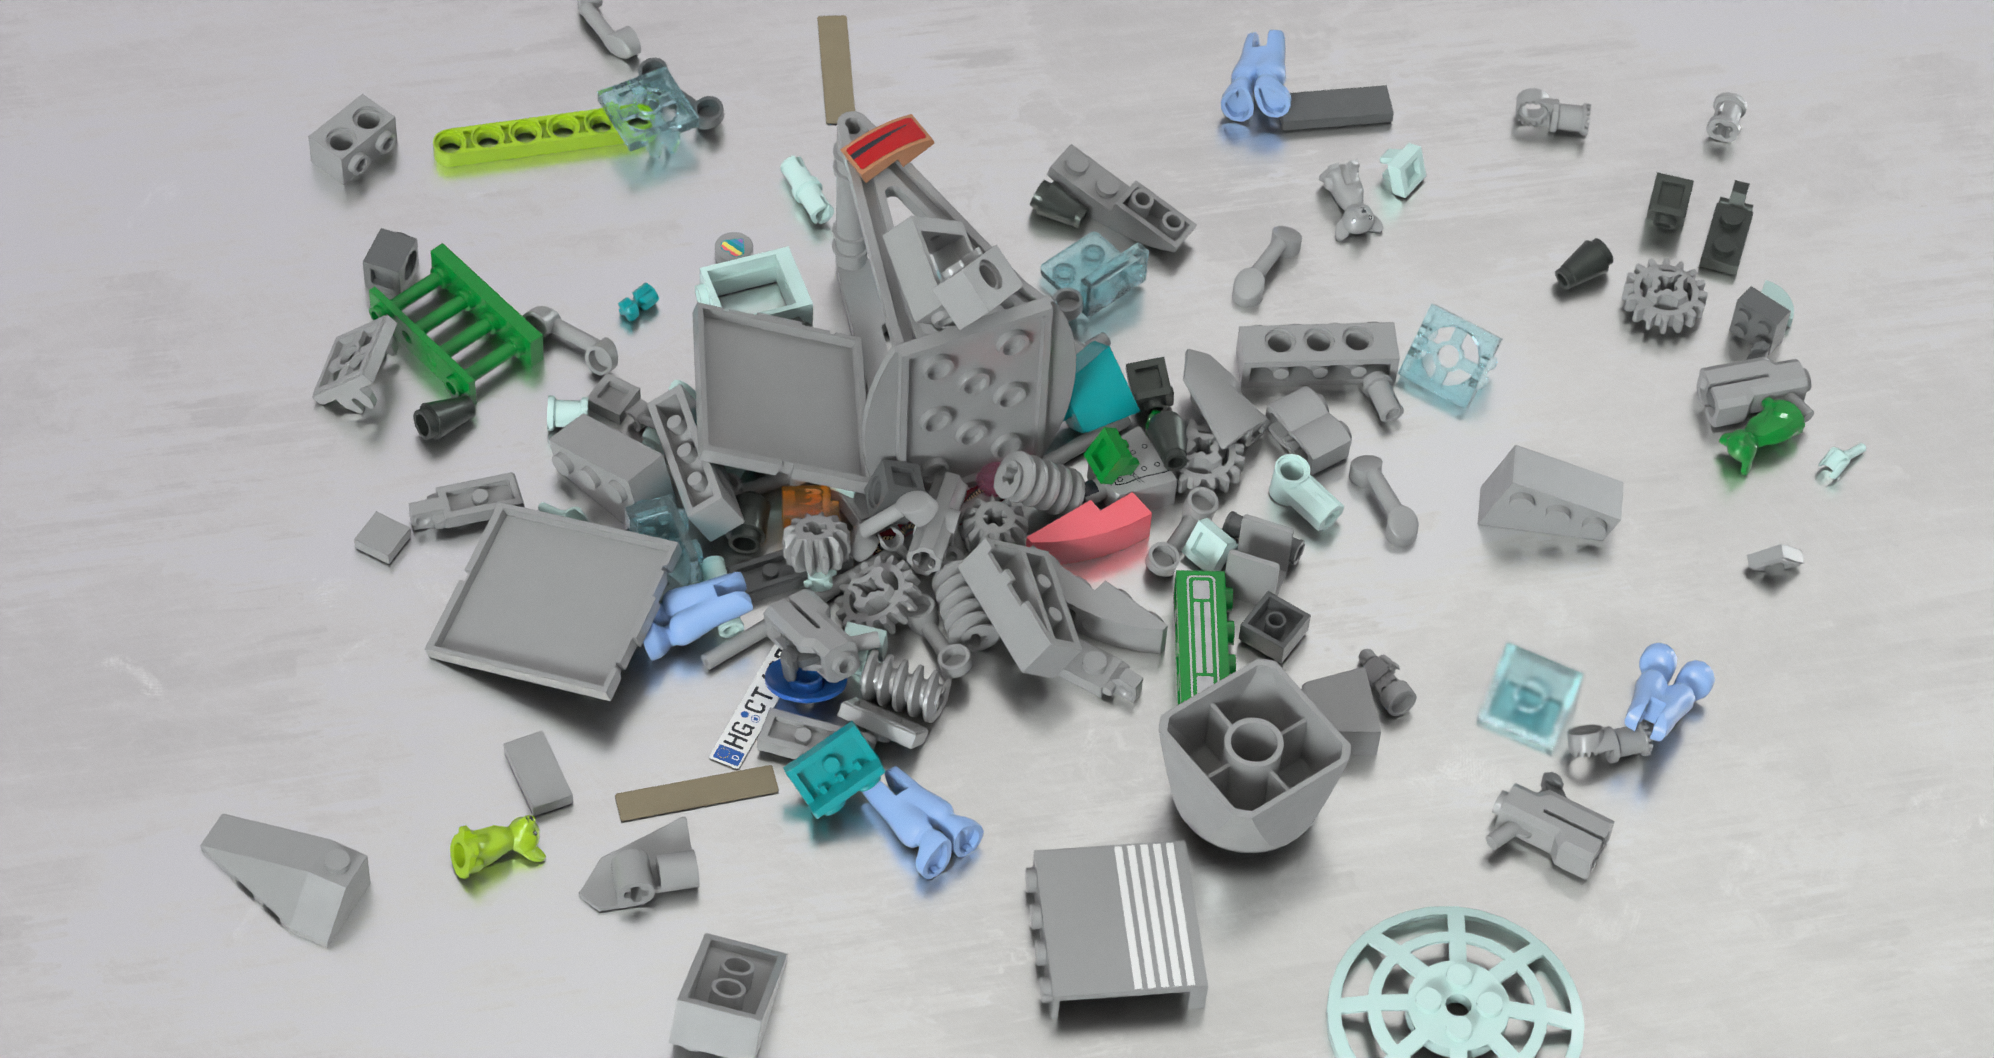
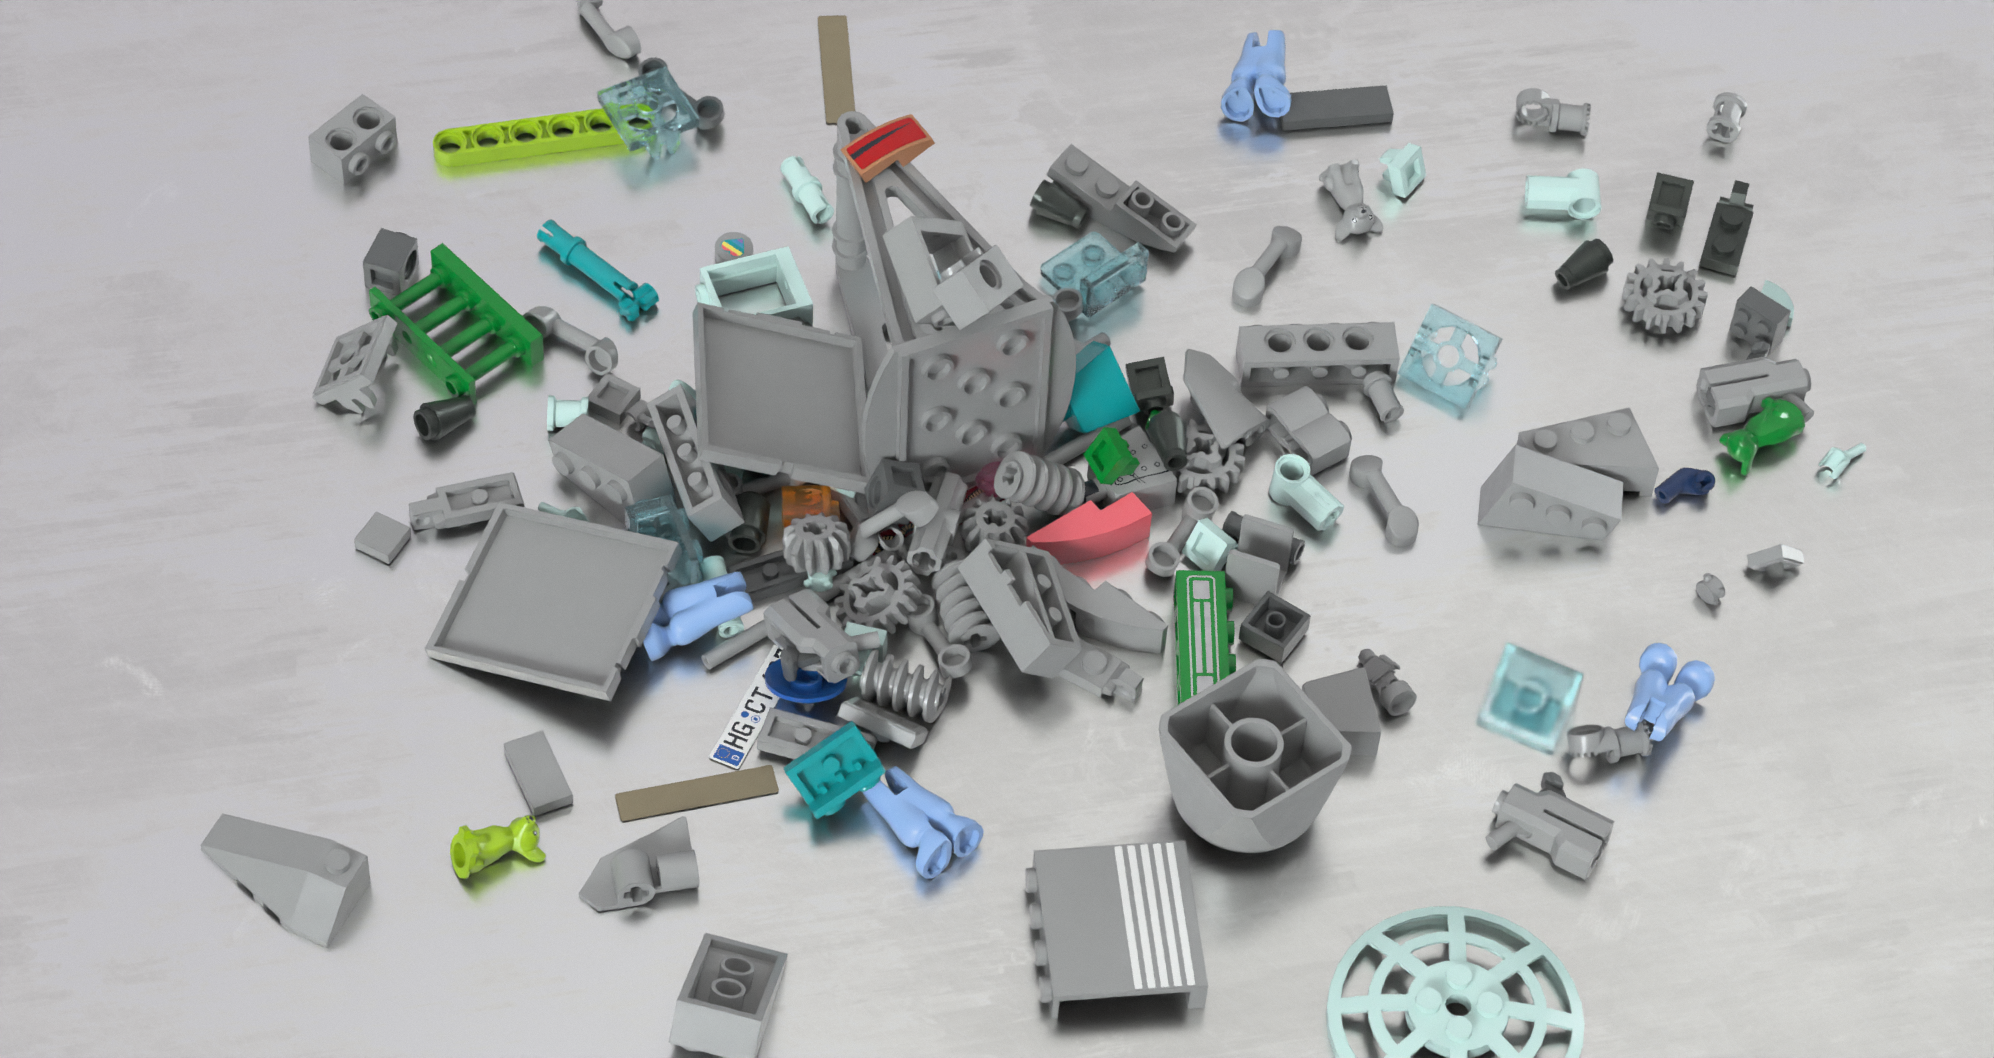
(575, 252): none -> teal pin
(1576, 193): none -> light aqua piece
(1601, 443): none -> light grey wedge
(1685, 481): none -> dark blue arm
(1710, 589): none -> light grey piece

